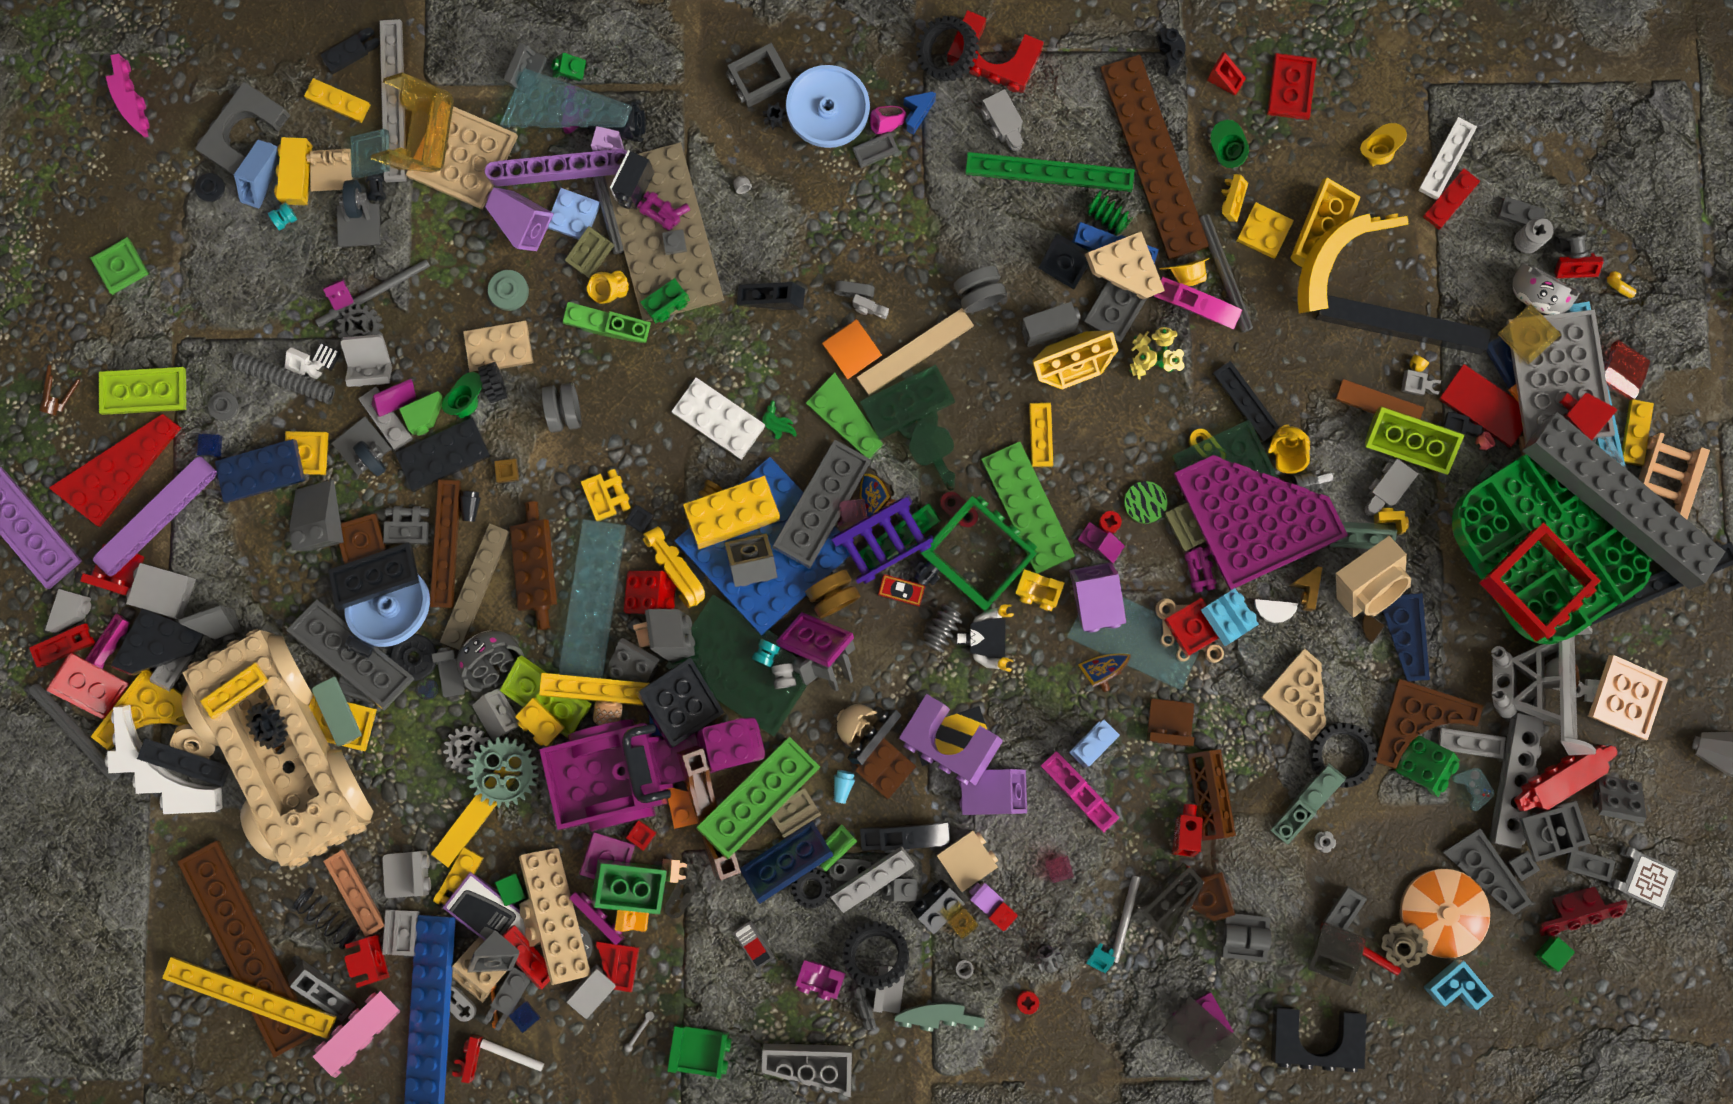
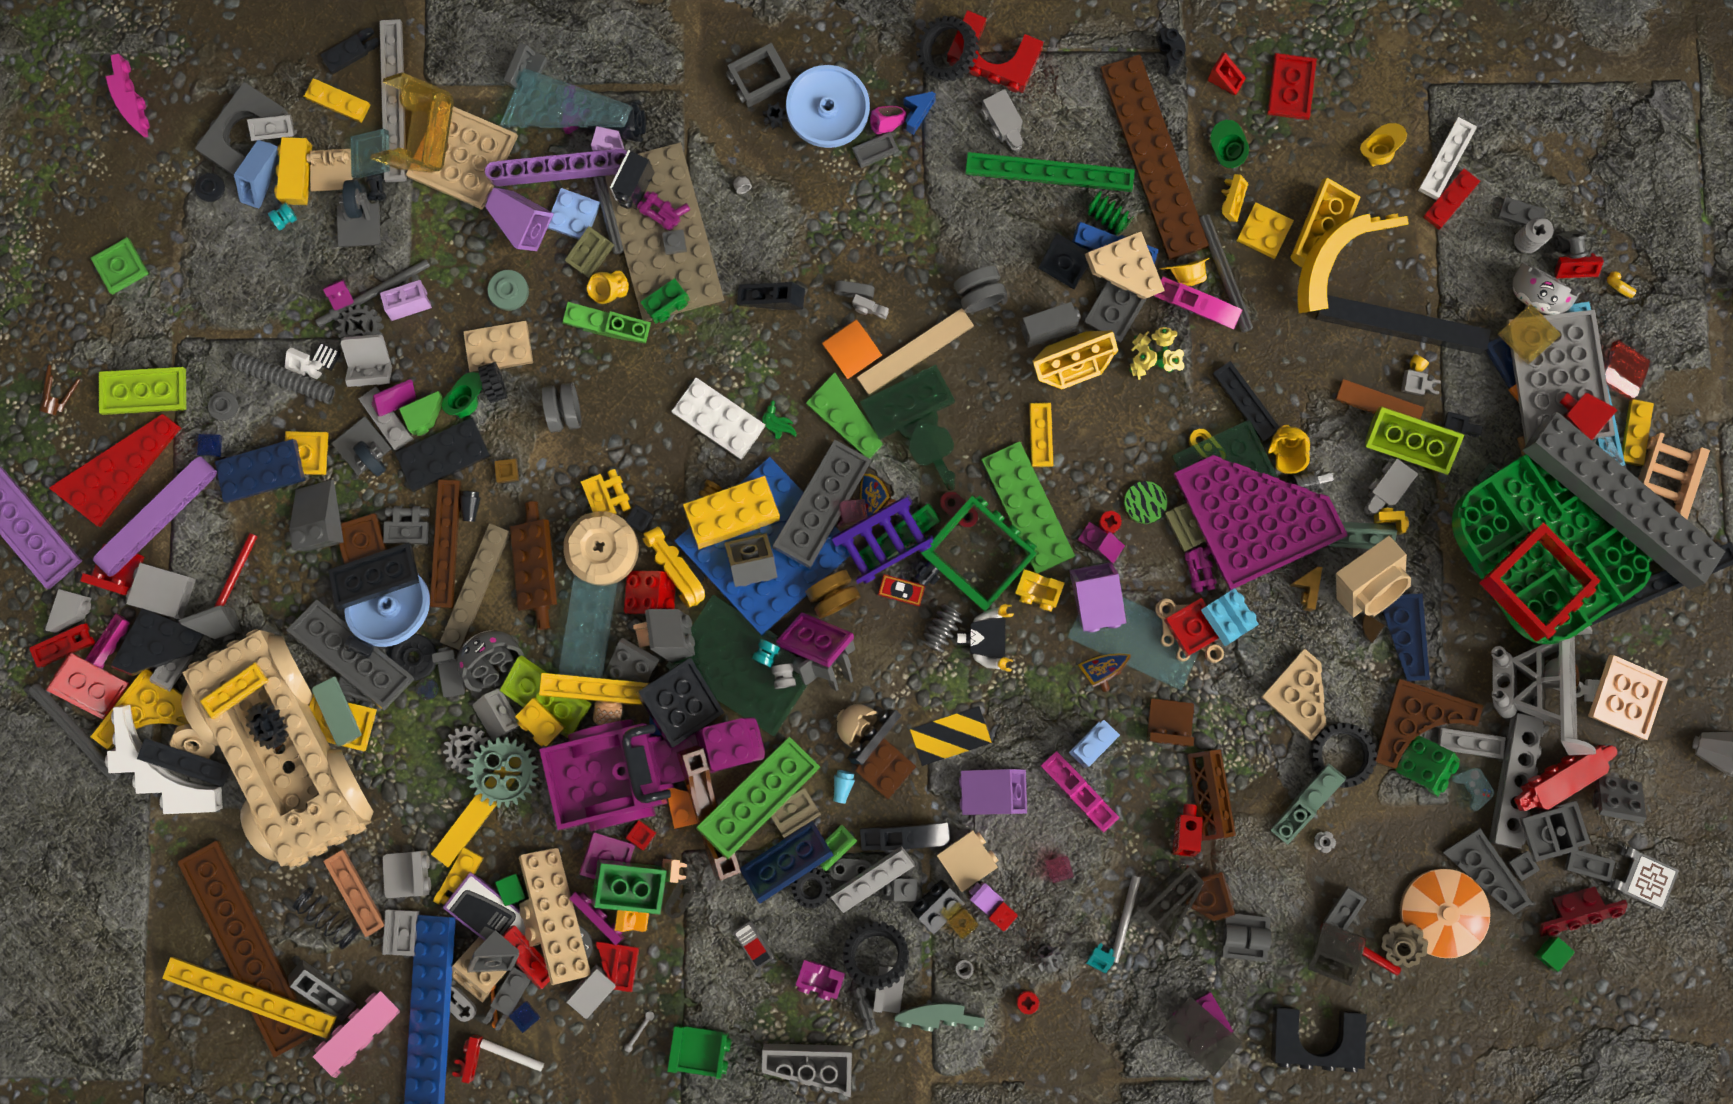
(236, 570): none -> red bar
(271, 127): none -> light grey panel
(367, 961): red panel -> none
(405, 300): none -> lavender hinge
(568, 66): green bracket -> none
(601, 548): none -> tan piece
(968, 763): medium lavender arch -> none
(1275, 610): white tile -> none
(1457, 981): medium azure brick -> none
(1484, 404): red tile -> none
(1485, 440): coral hinge -> none

